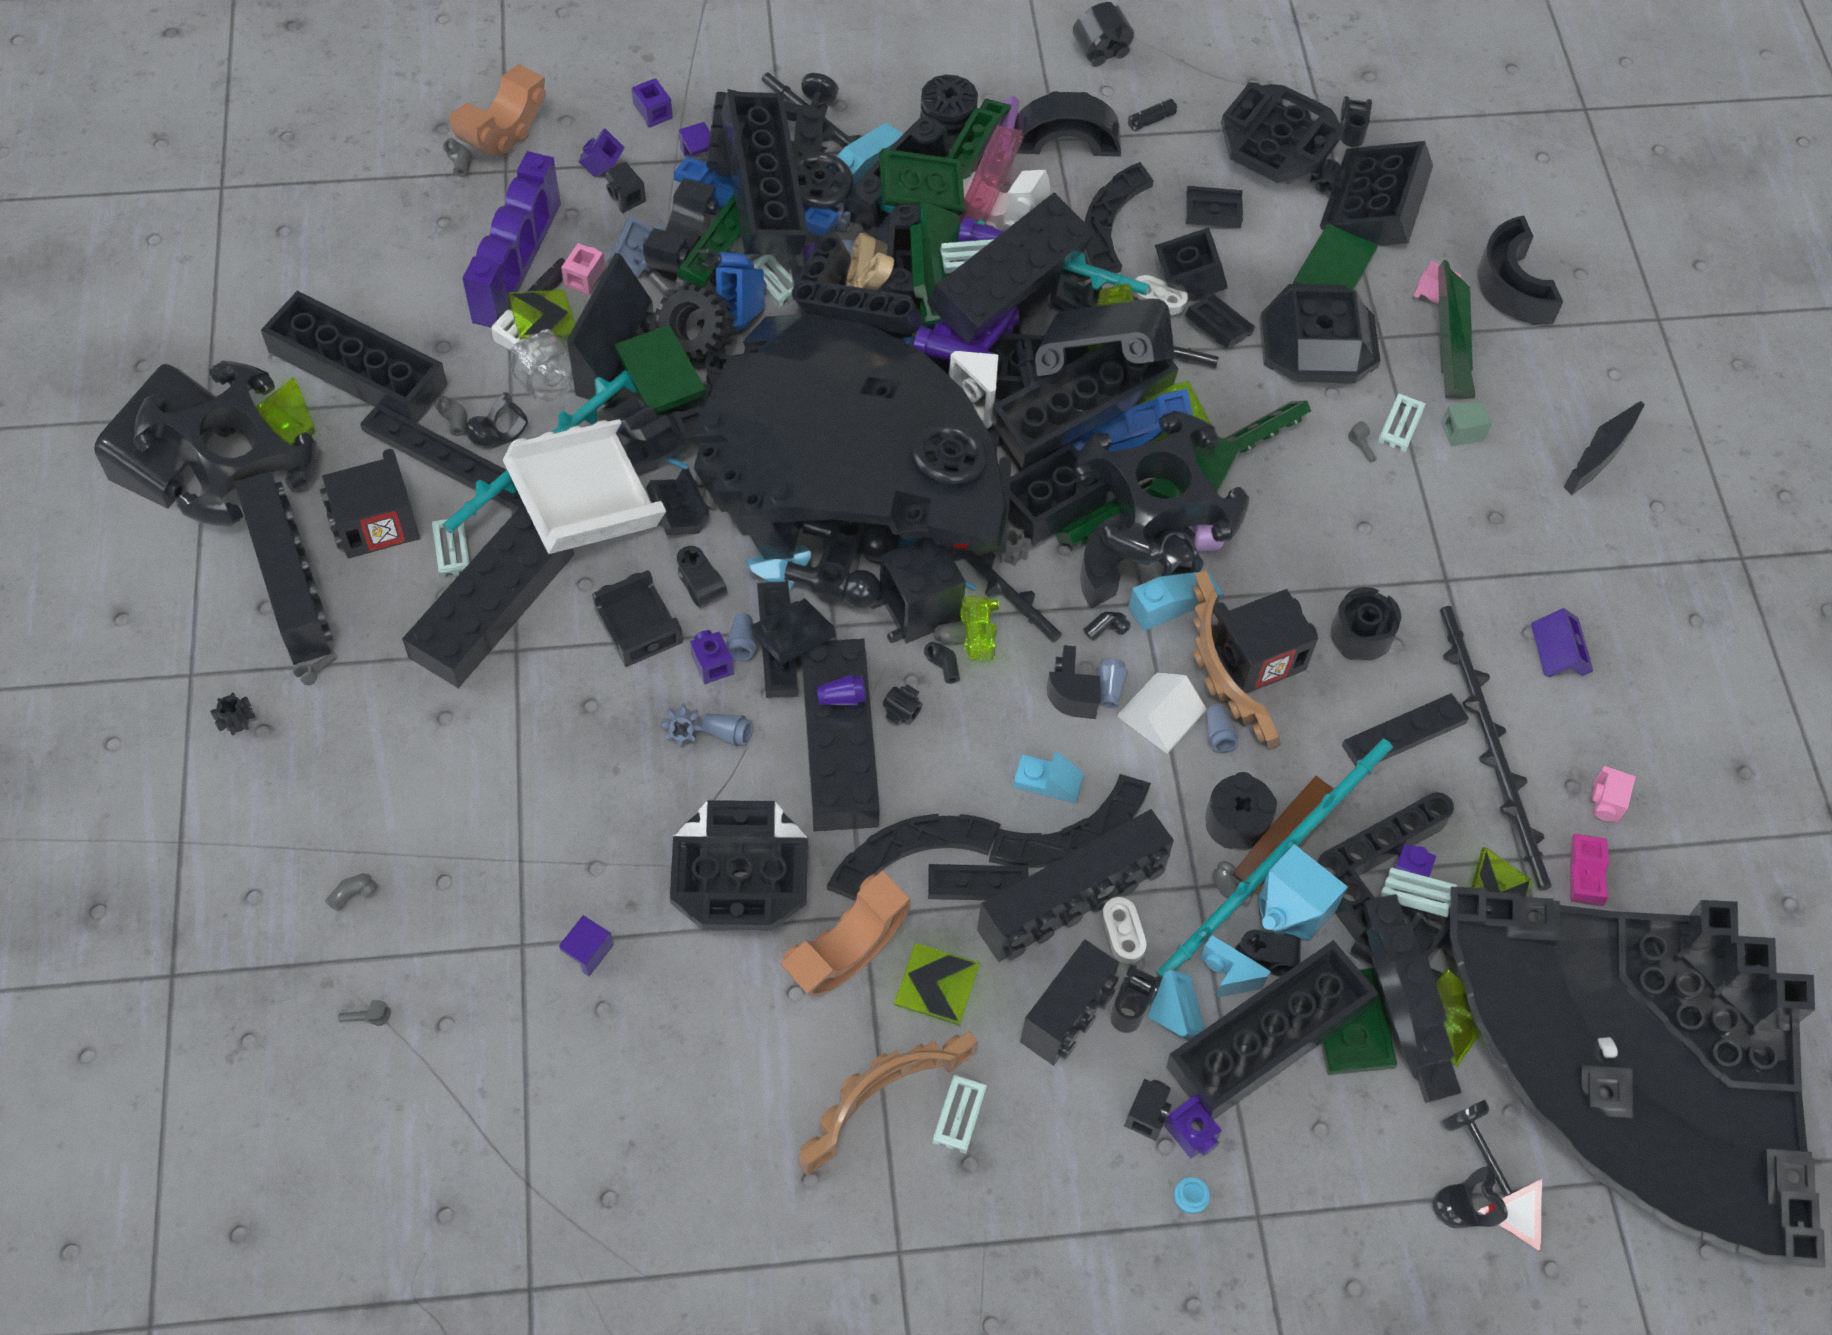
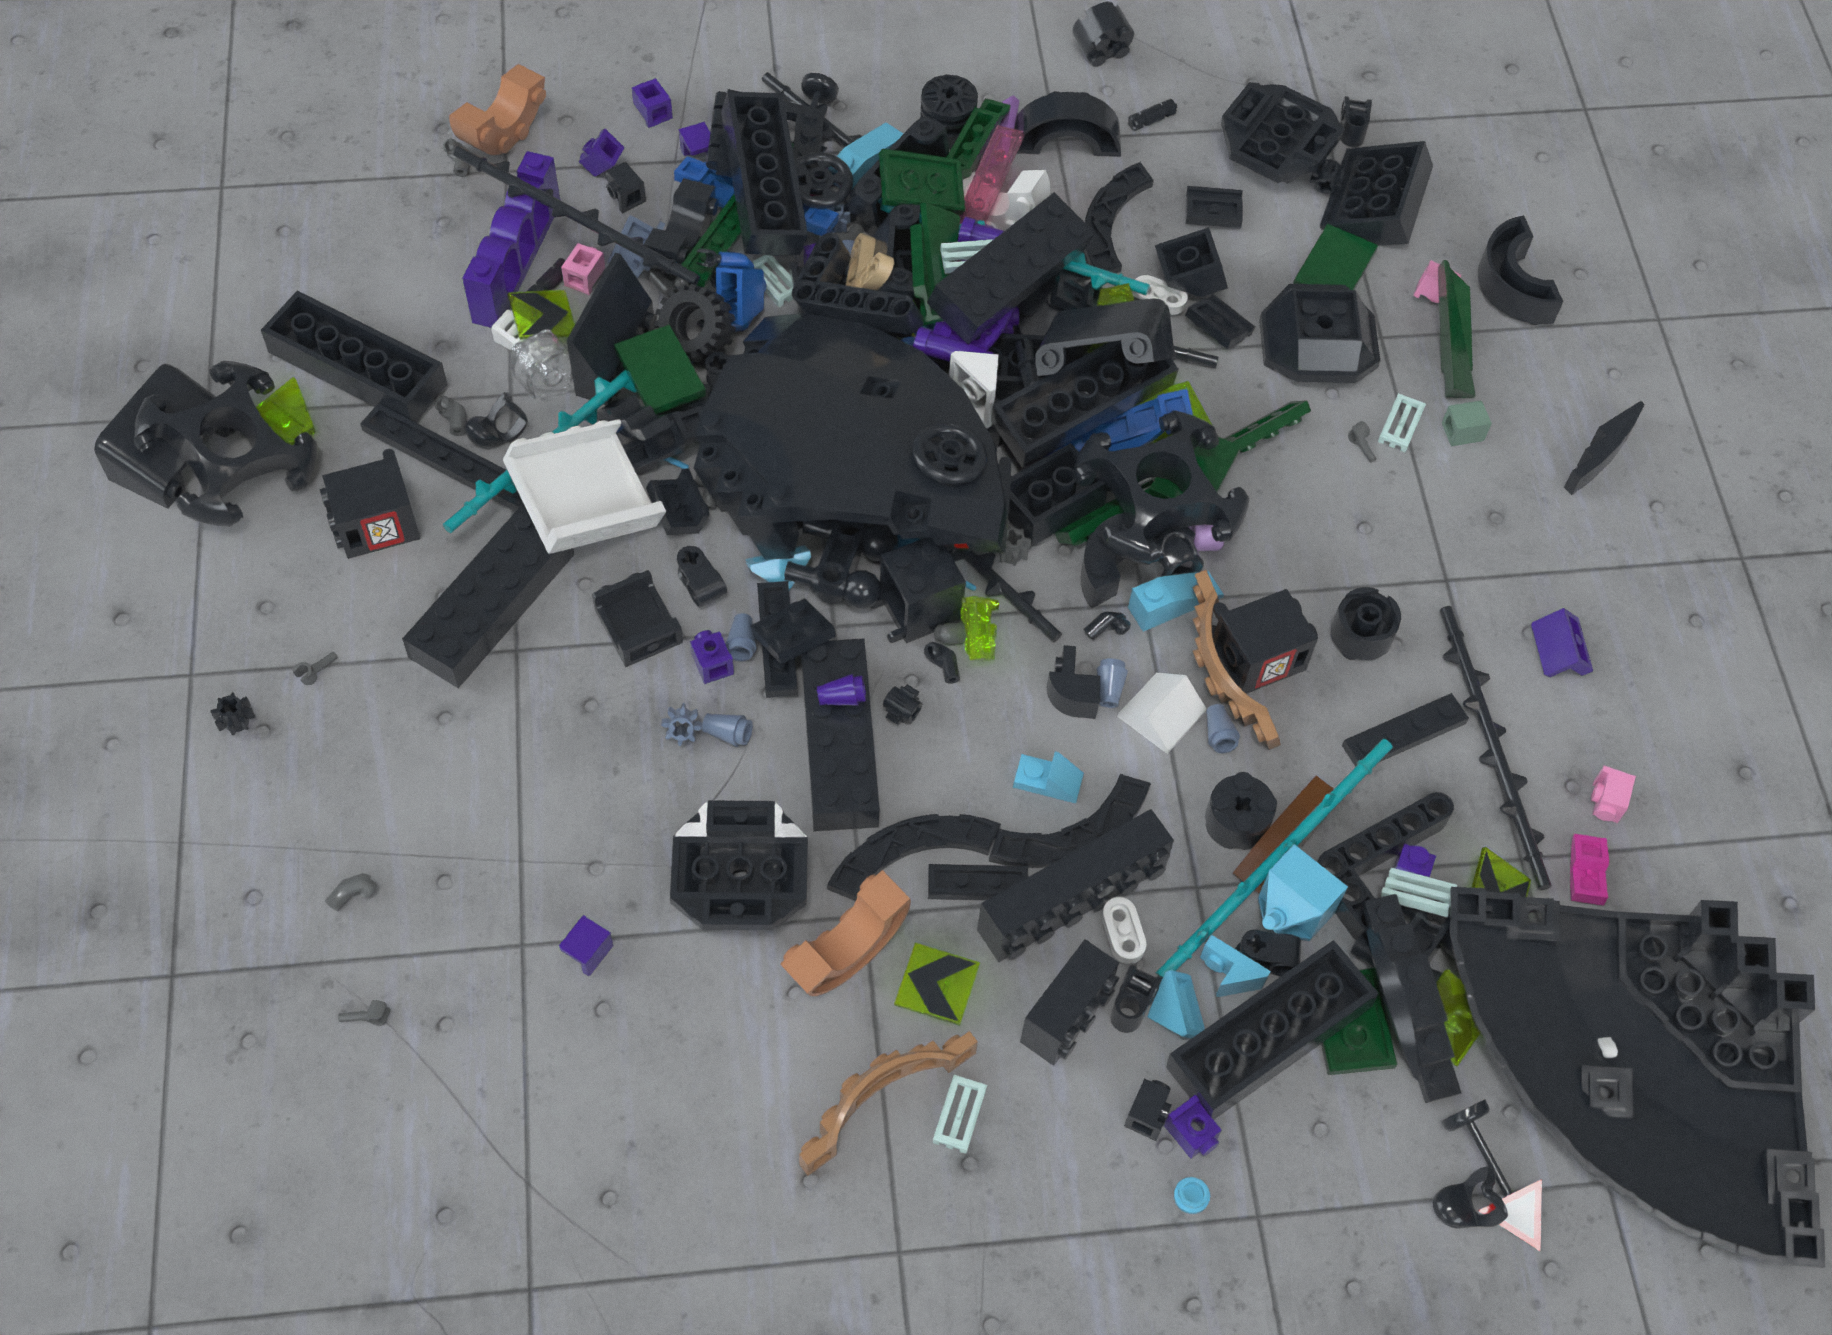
(284, 567): black brick -> none
(454, 567): light aqua tile -> none
(587, 219): none -> black plant
(1226, 882): dark grey arm -> none

